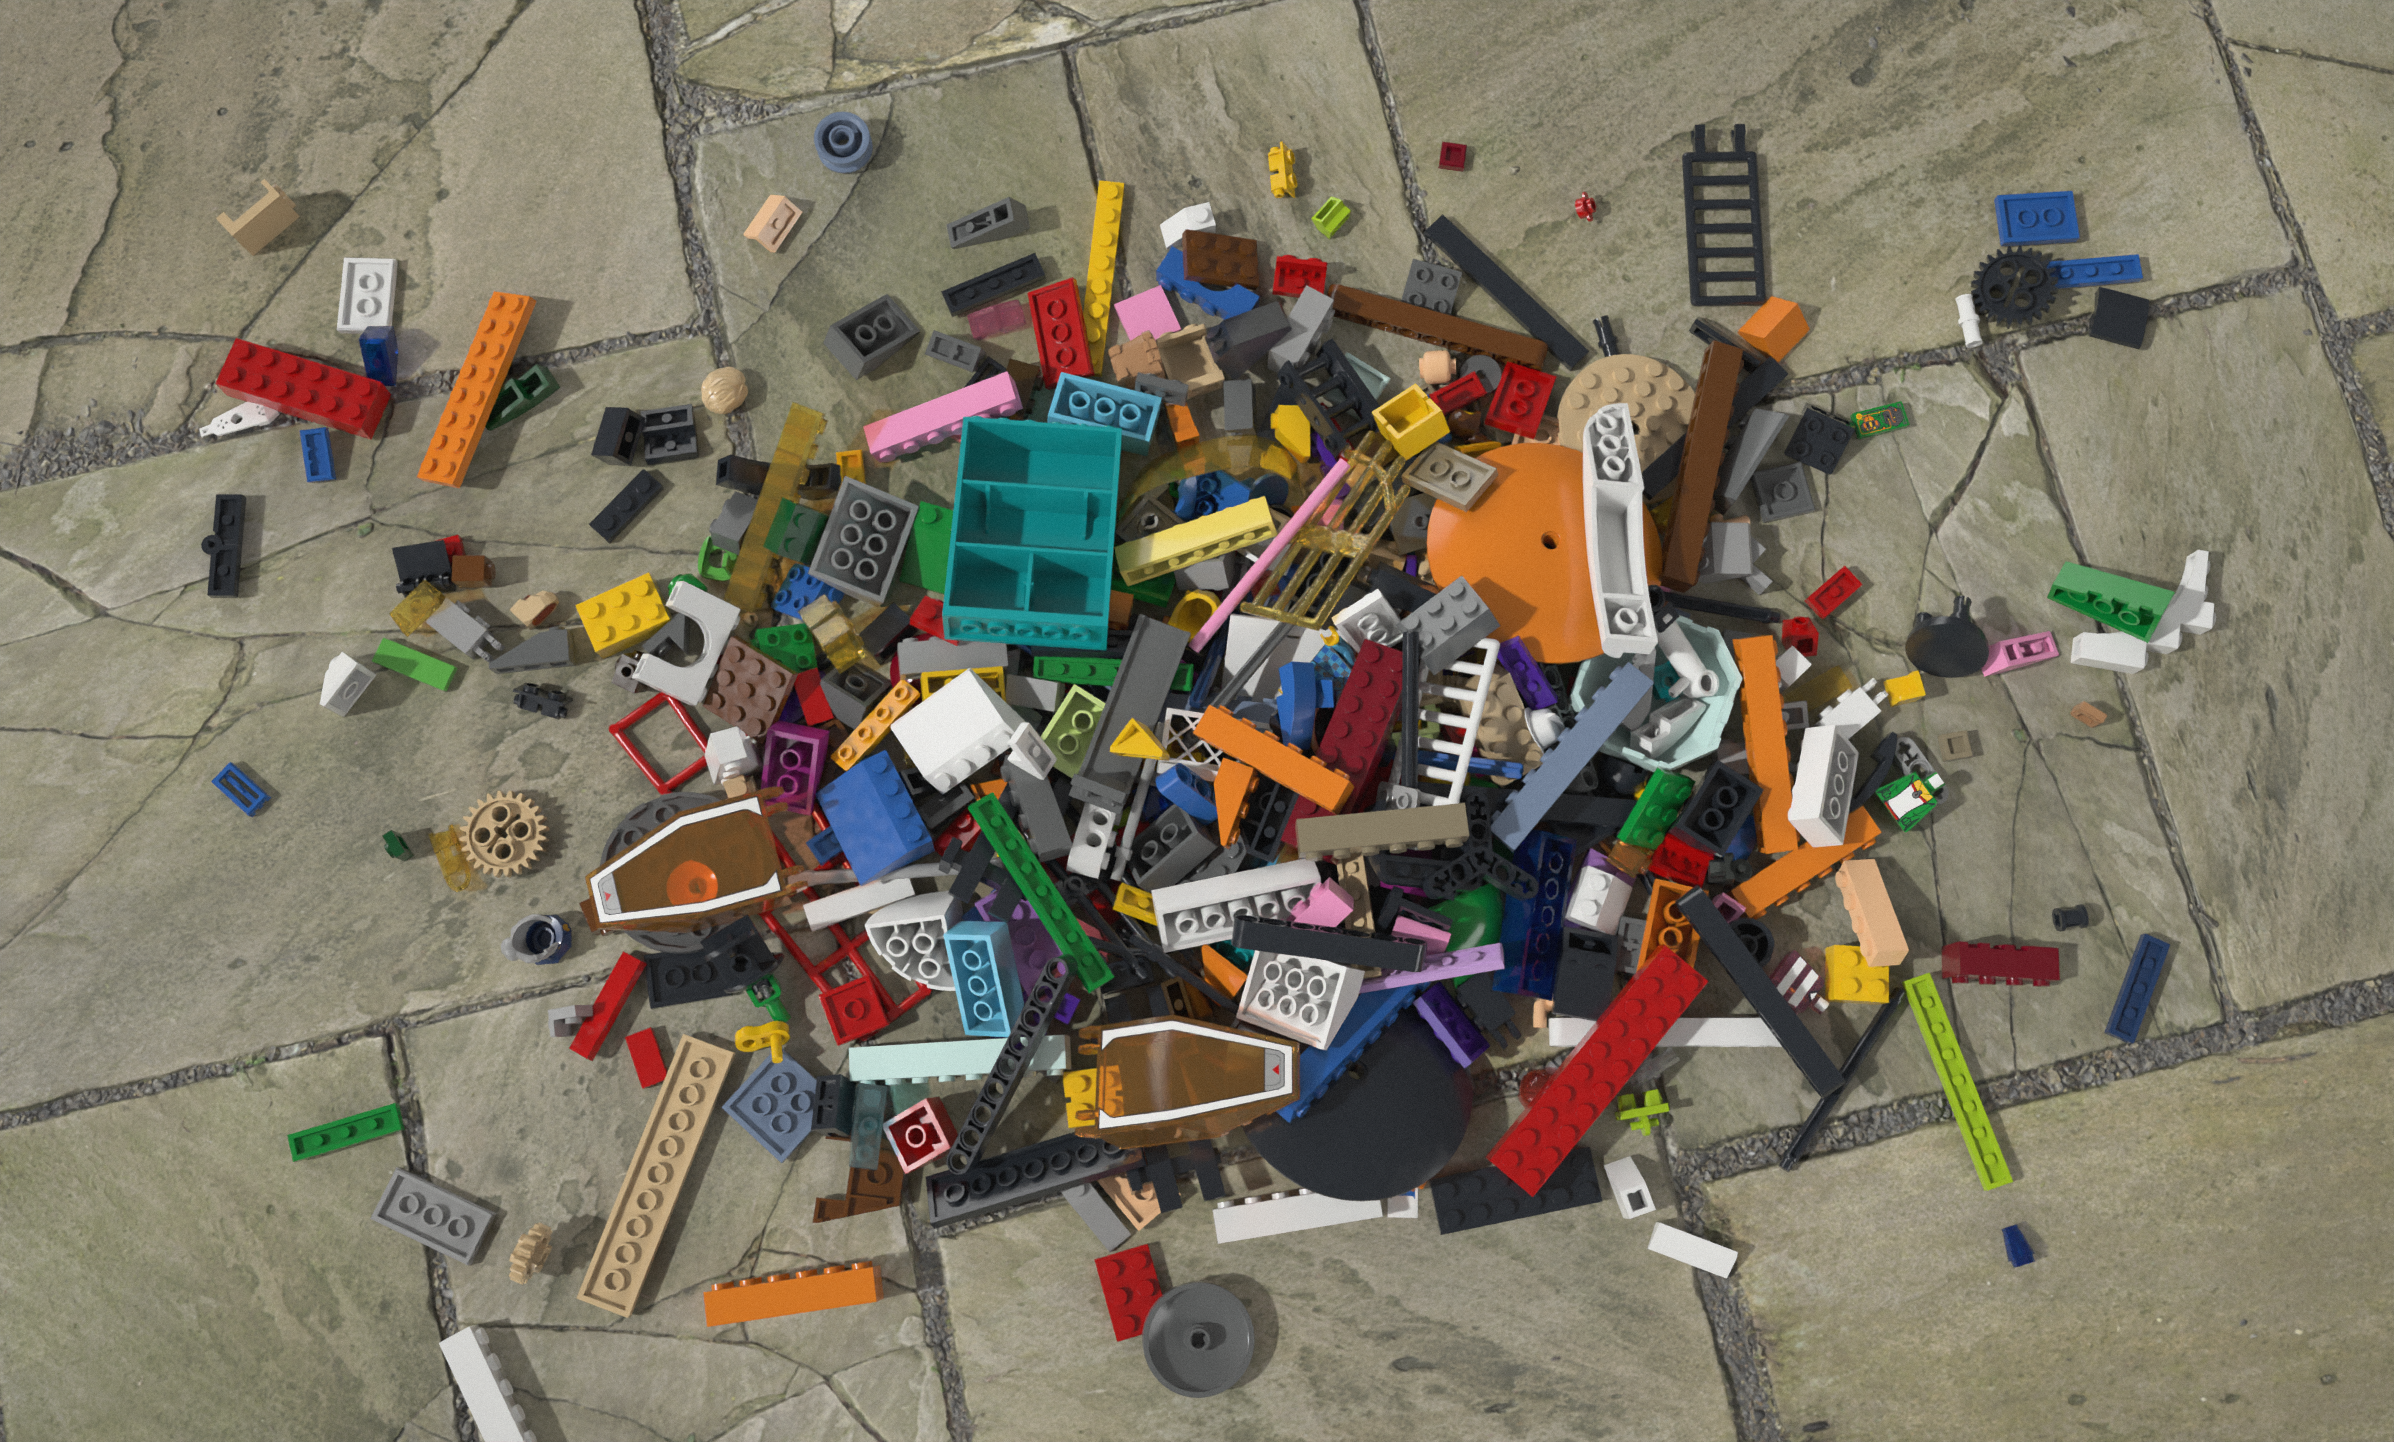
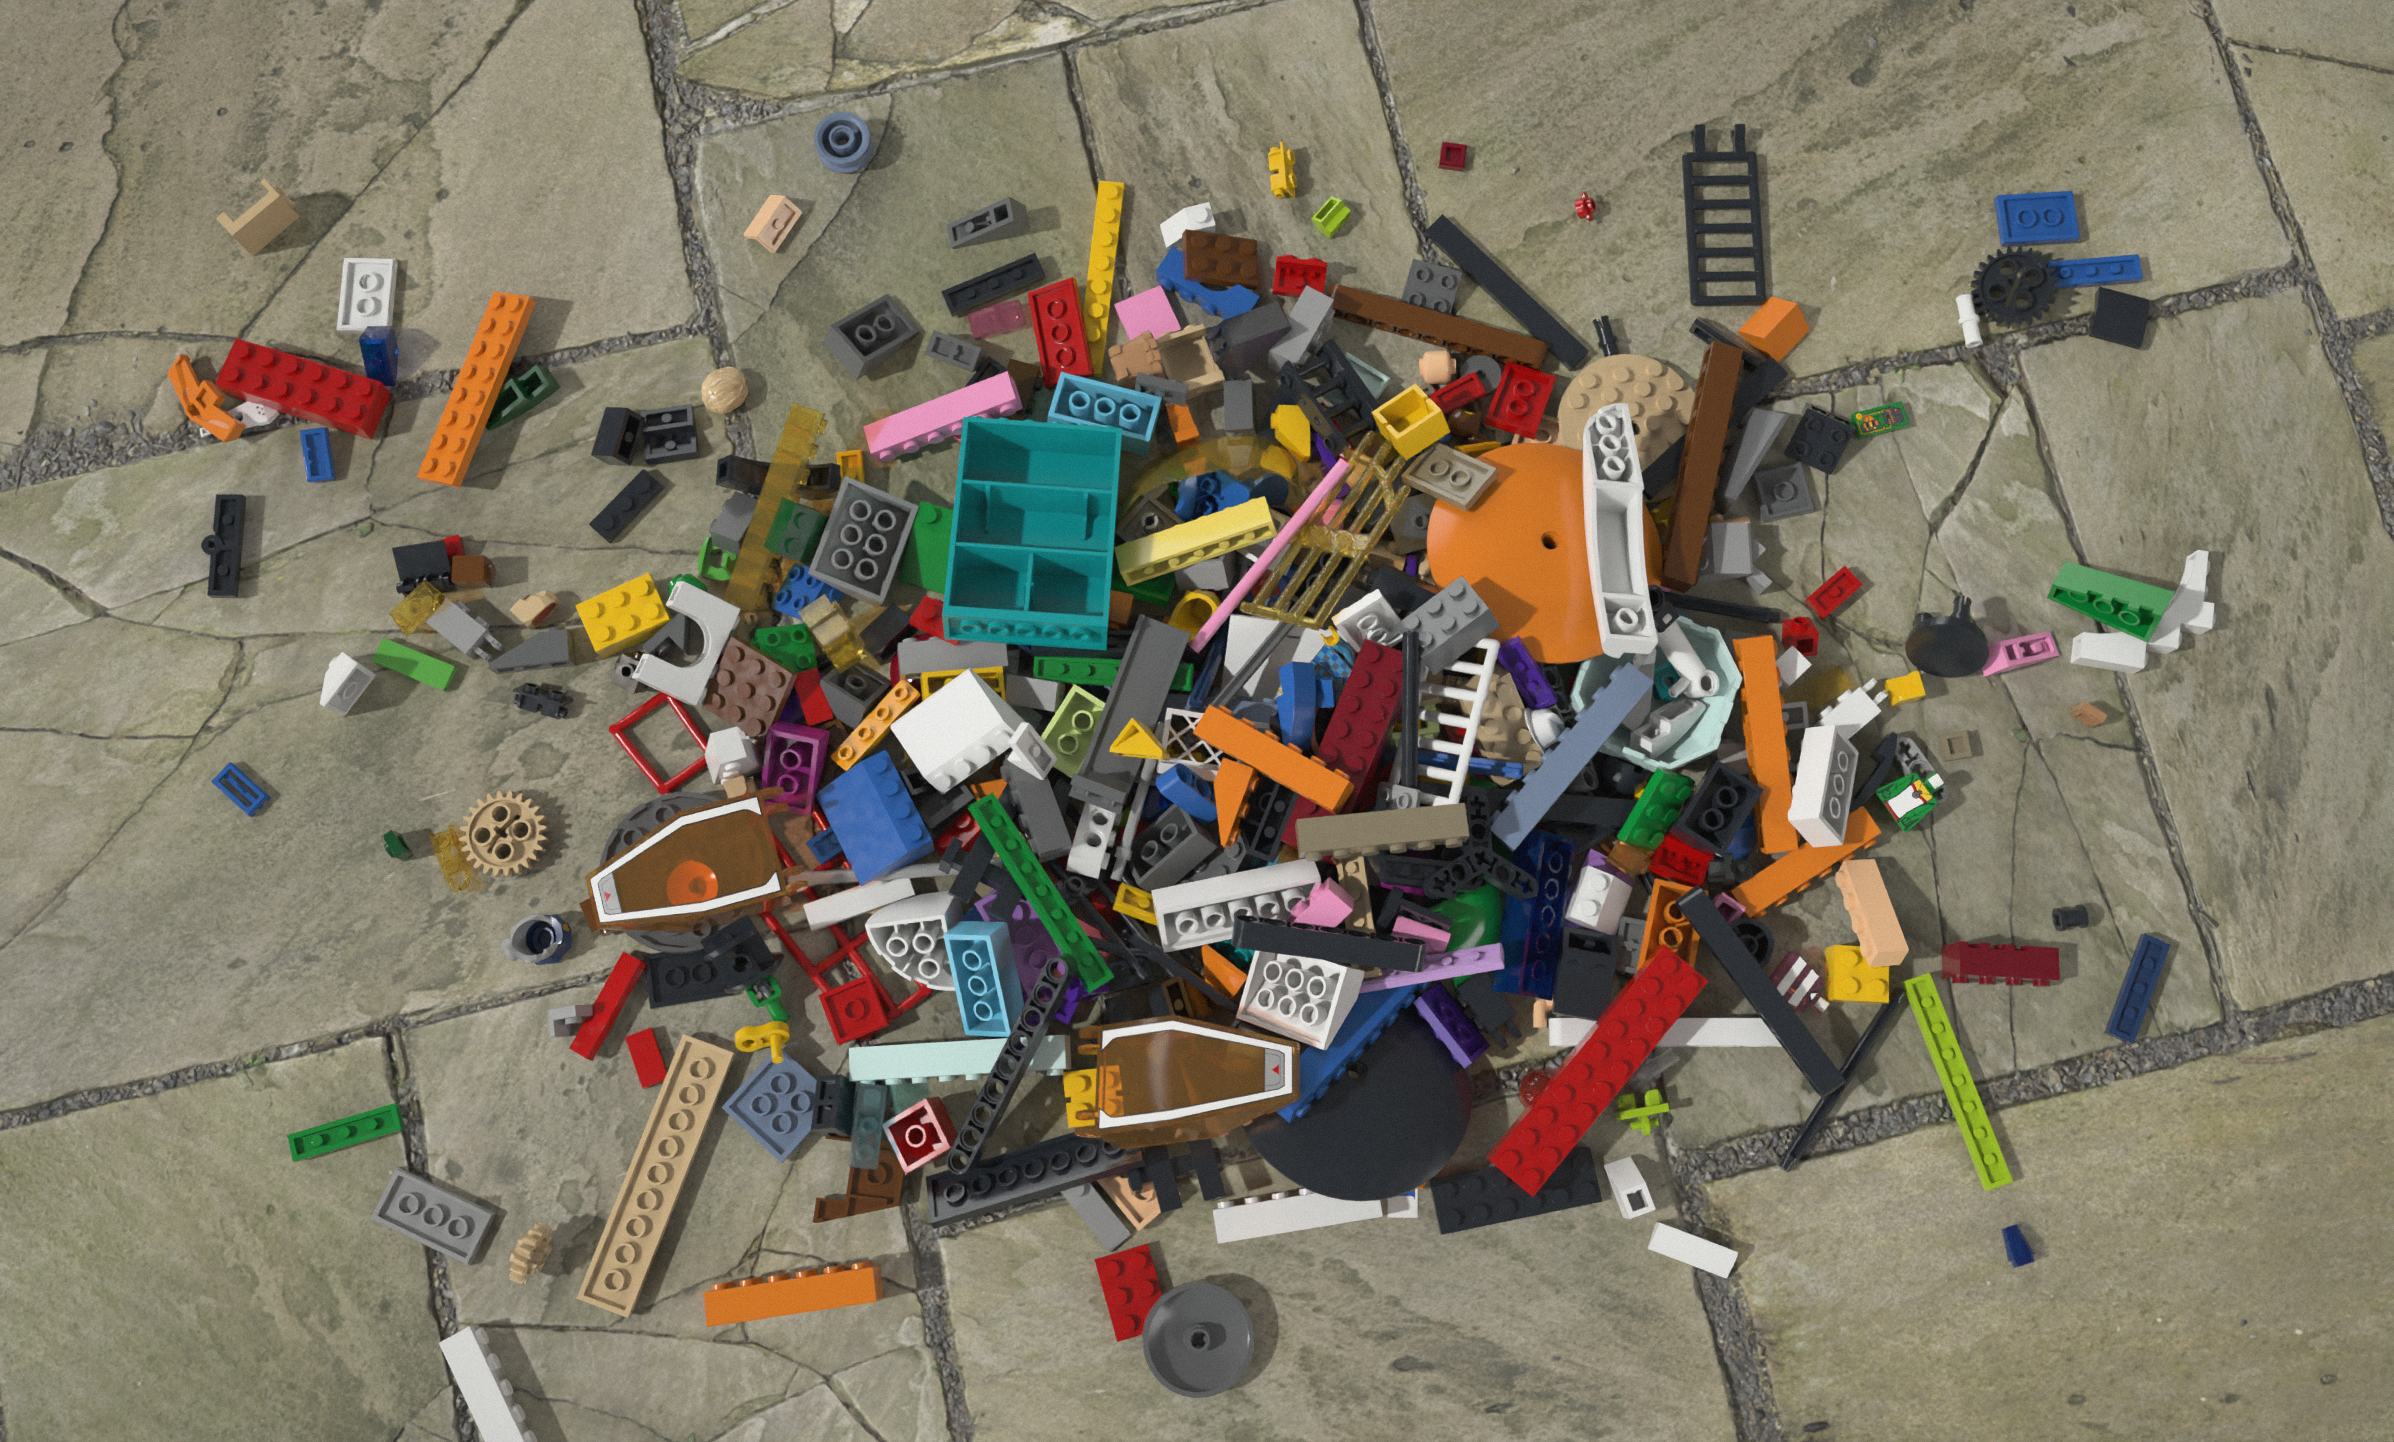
(203, 401): none -> orange plate
(1078, 992): none -> dark purple bracket

